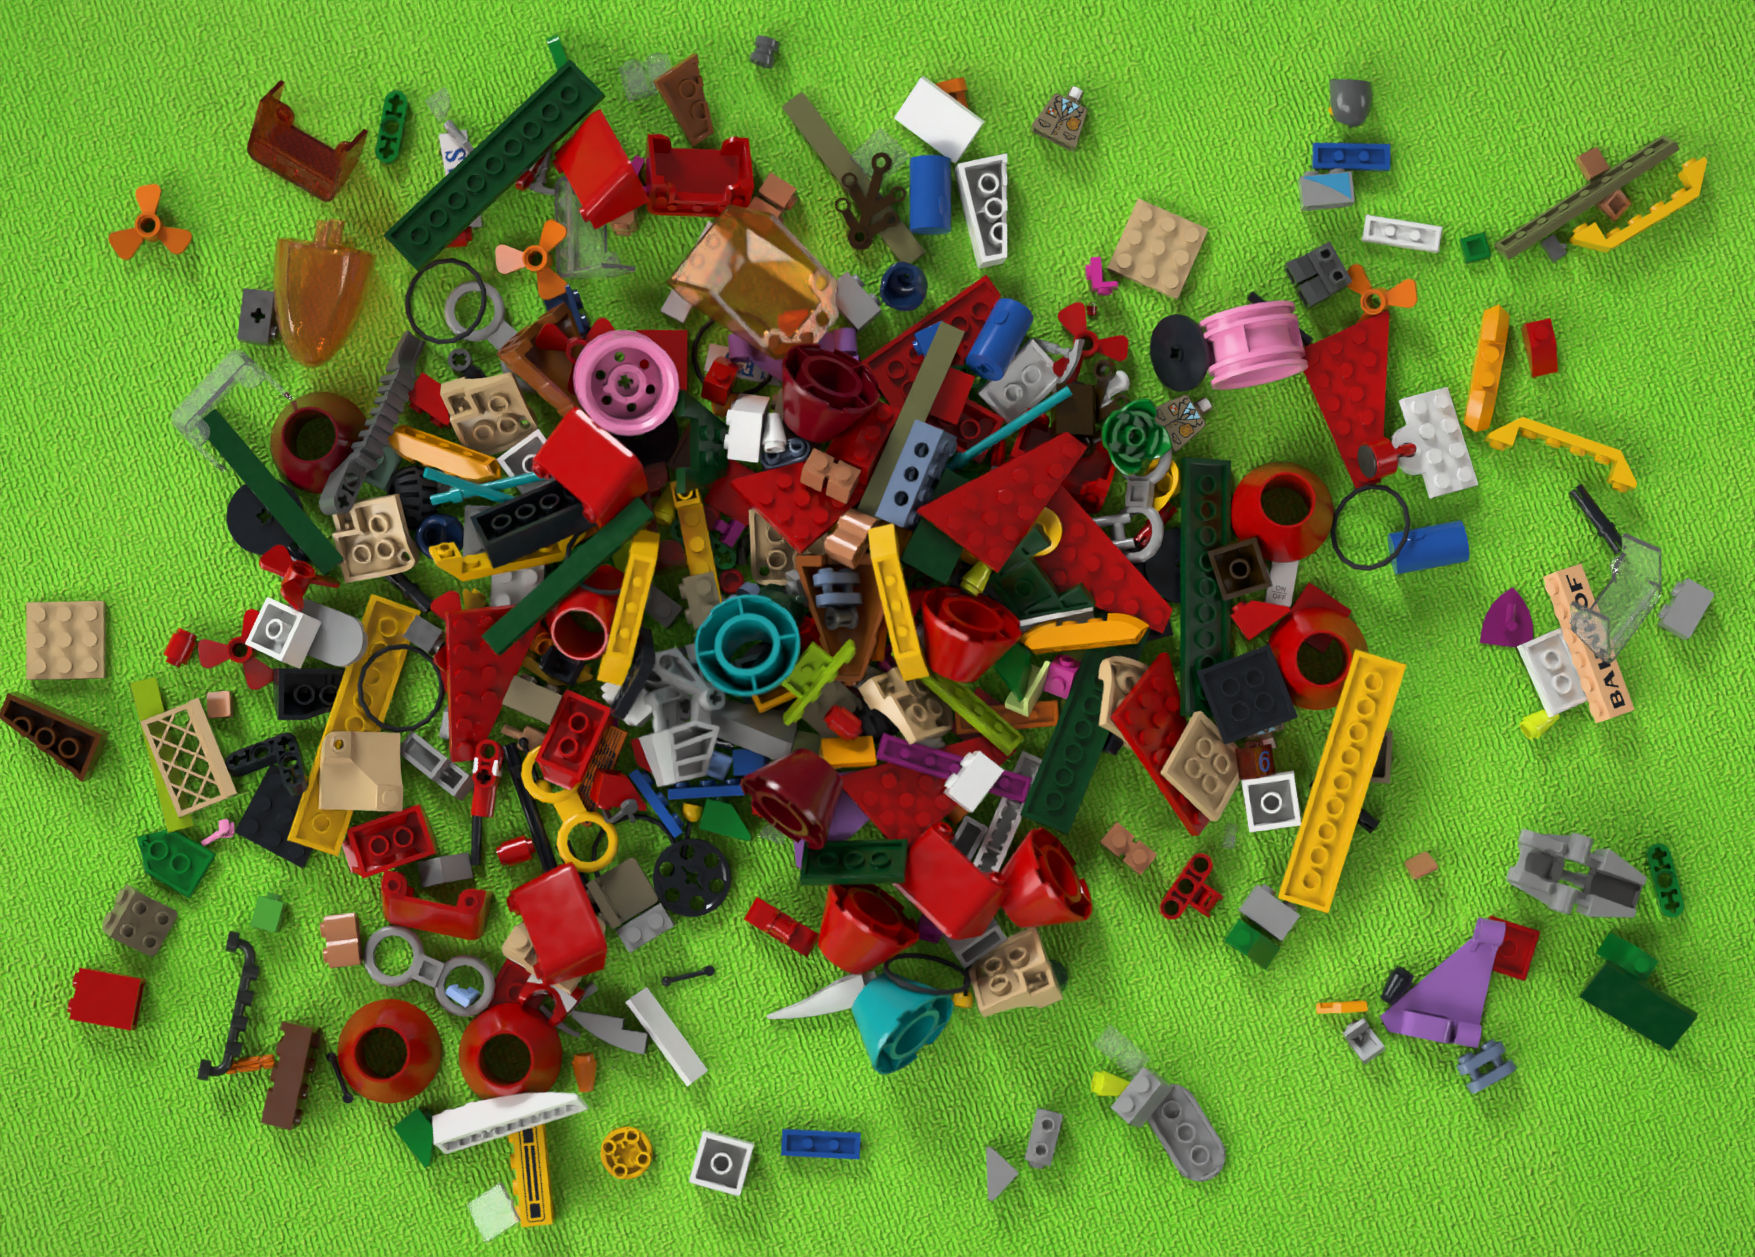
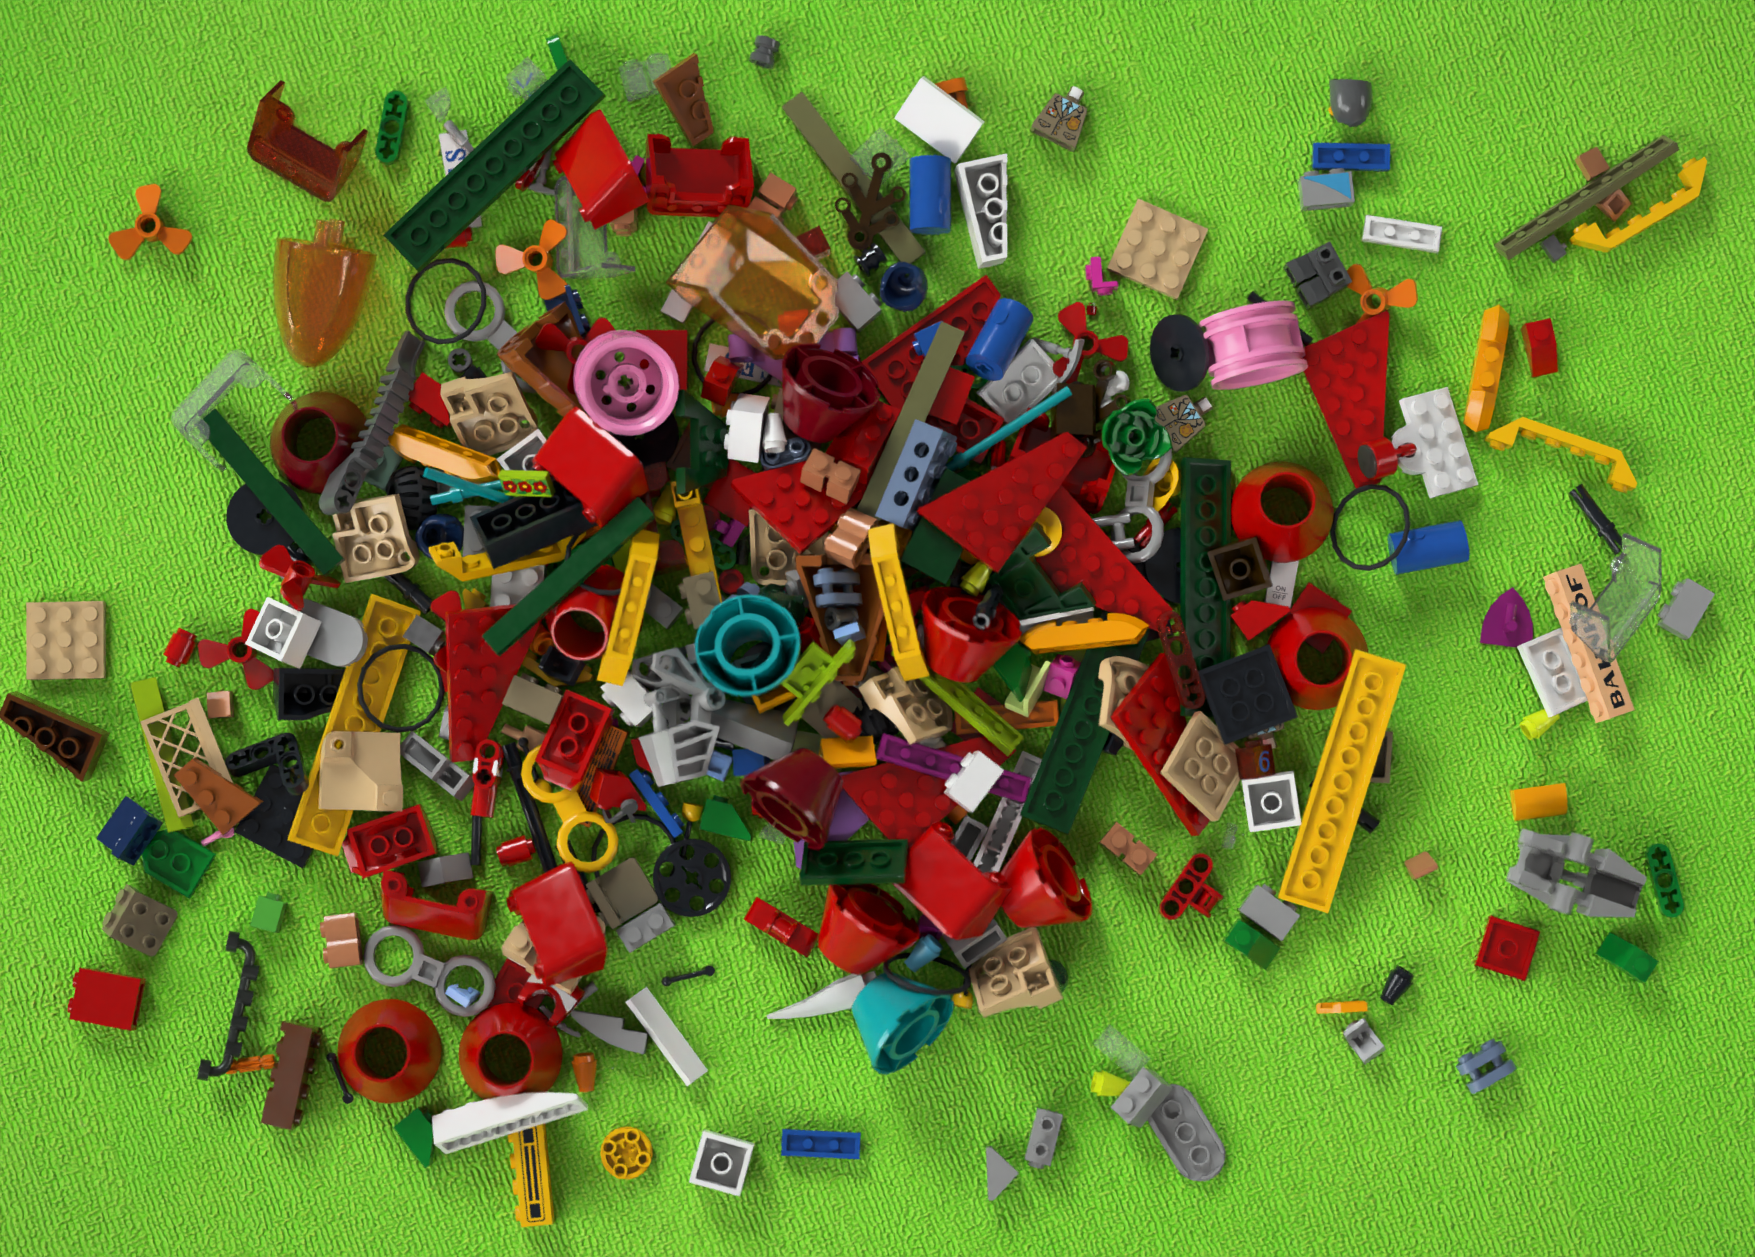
(129, 831): none -> dark blue bracket
(217, 797): none -> dark orange wing
(249, 328): flat silver brick -> none
(493, 1212): clear piece -> none
(525, 79): none -> clear brick
(526, 483): none -> tile
(642, 666): black beam -> none
(707, 788): blue plate -> none
(815, 243): none -> clear red brick
(851, 631): none -> light blue tile
(870, 259): none -> black bush
(924, 952): none -> medium azure cone
(986, 609): none -> black pin
(1185, 658): none -> clear red beam
(1451, 997): medium lavender panel -> none
(1475, 248): green tile -> none
(1539, 802): none -> light orange brick
(1638, 1005): dark green tile -> none

